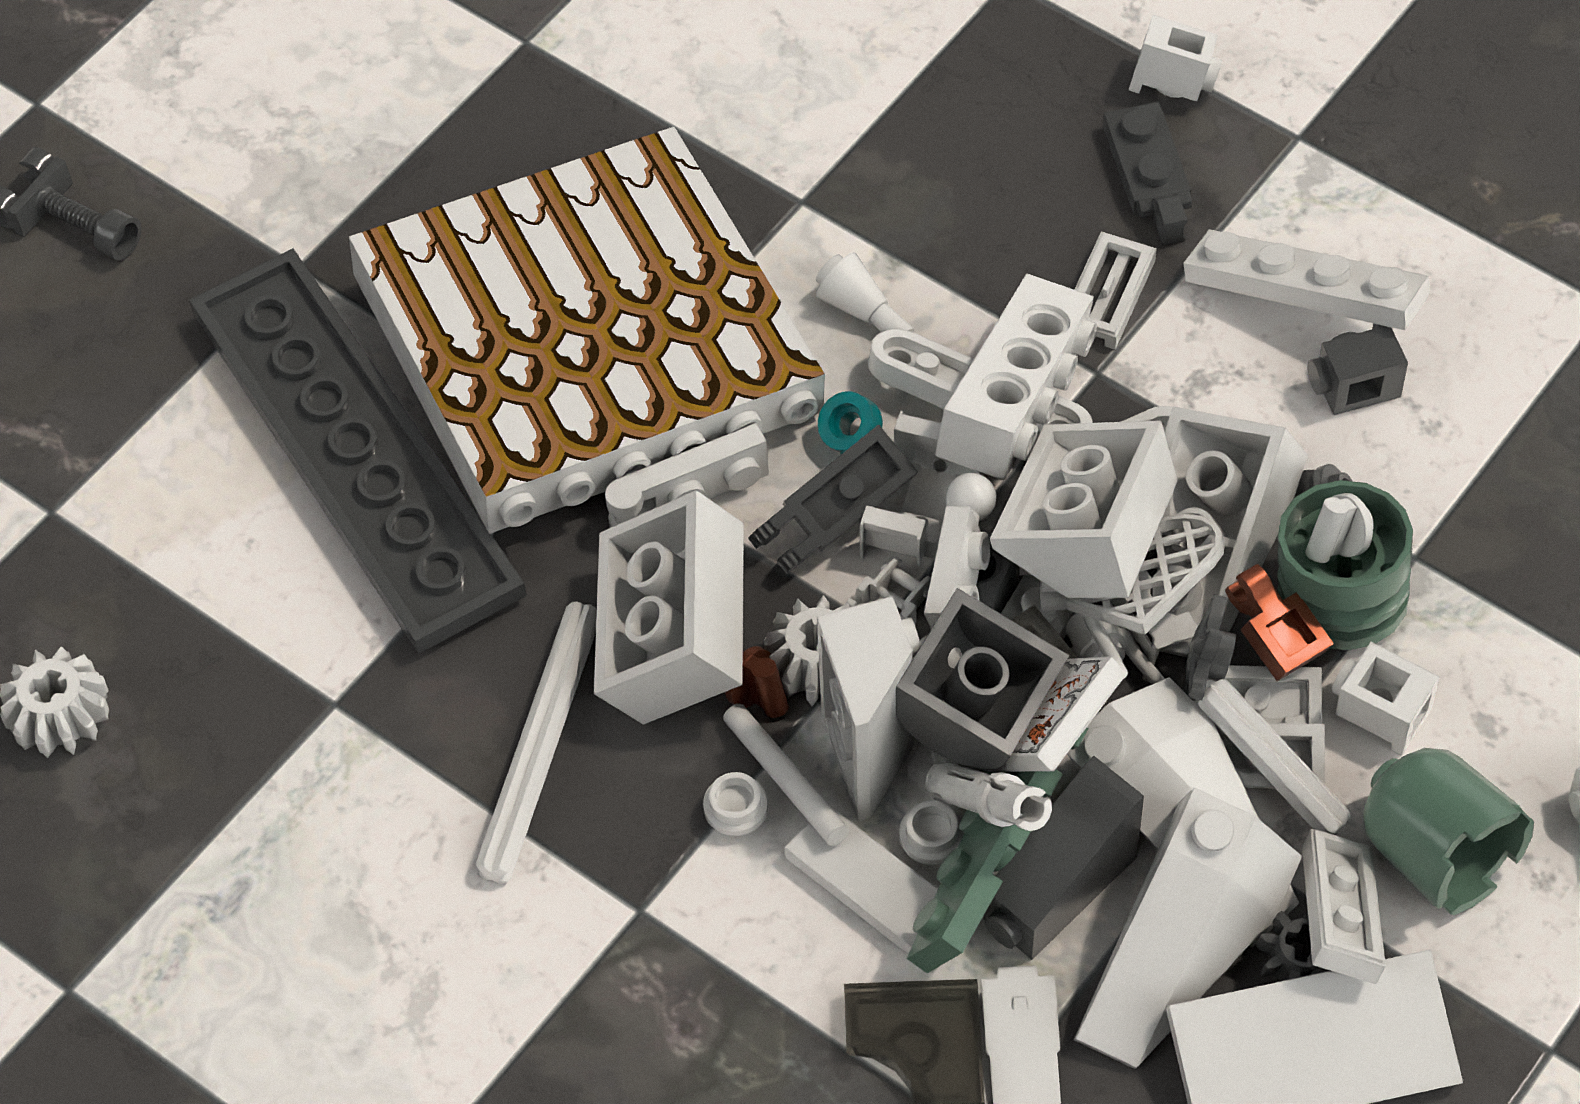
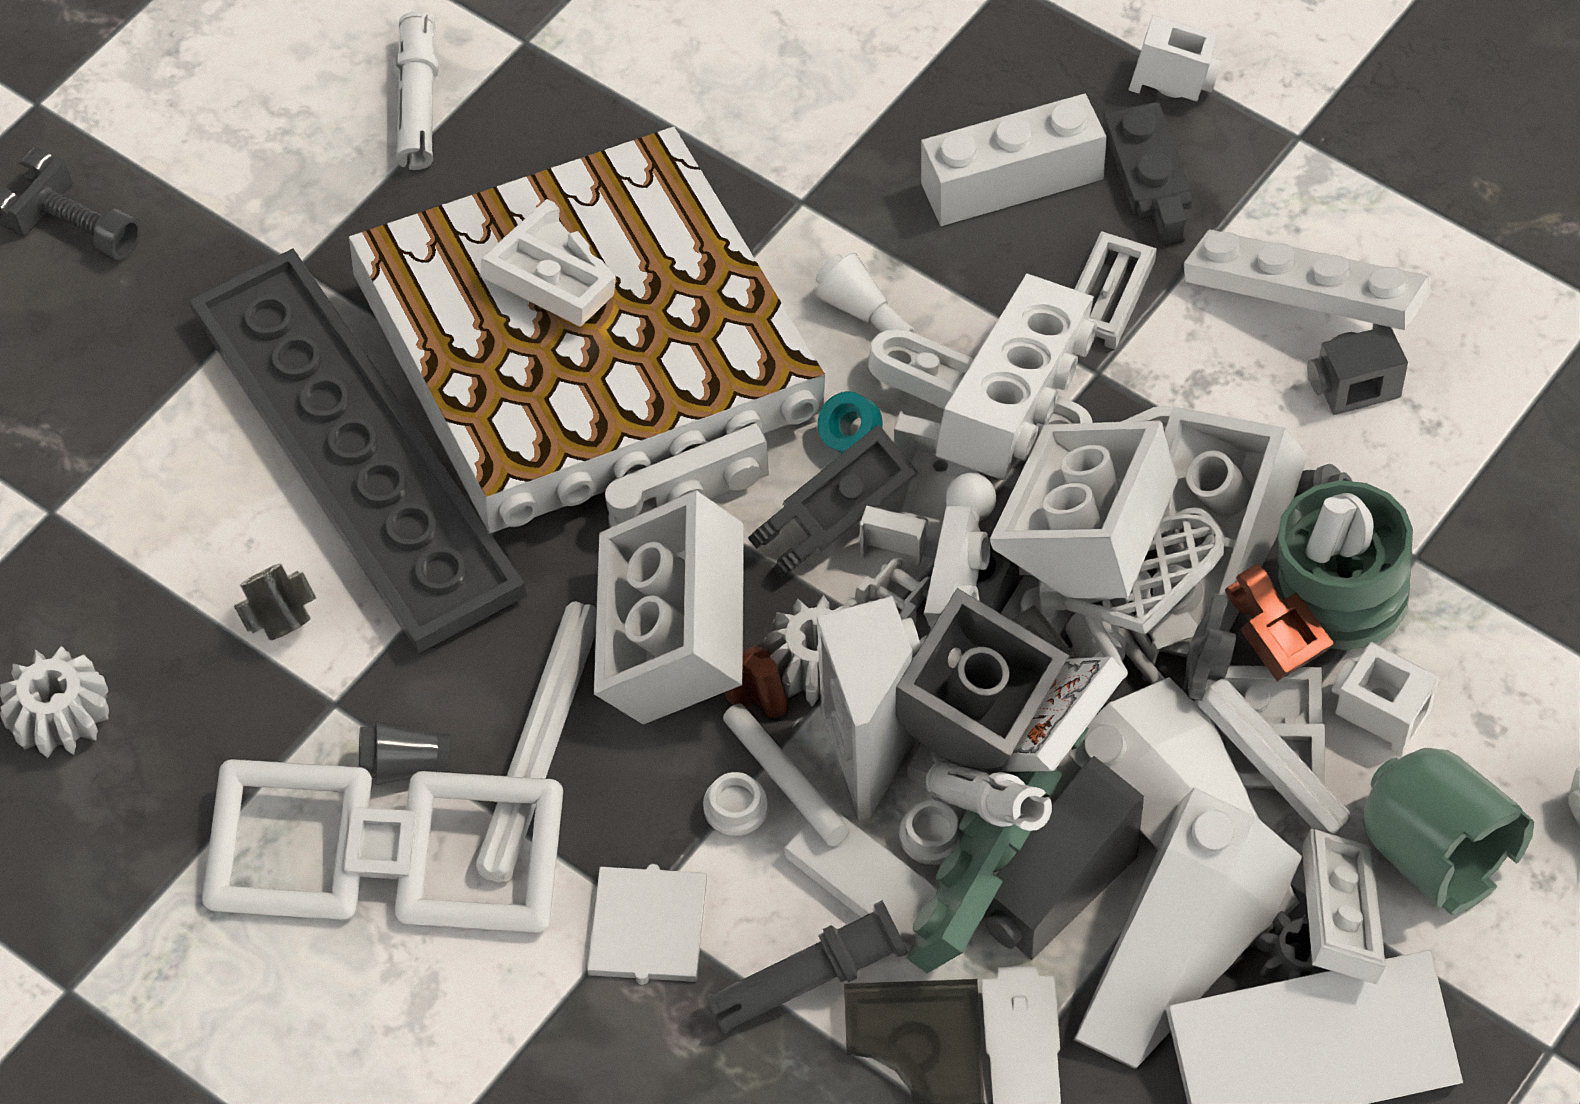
(275, 601): none -> clear smoke gear
(383, 845): none -> white bar
(399, 751): none -> dark grey cone
(416, 74): none -> white pin
(550, 267): none -> white wing
(647, 924): none -> white piece
(836, 955): none -> dark grey pin
(1013, 159): none -> white brick

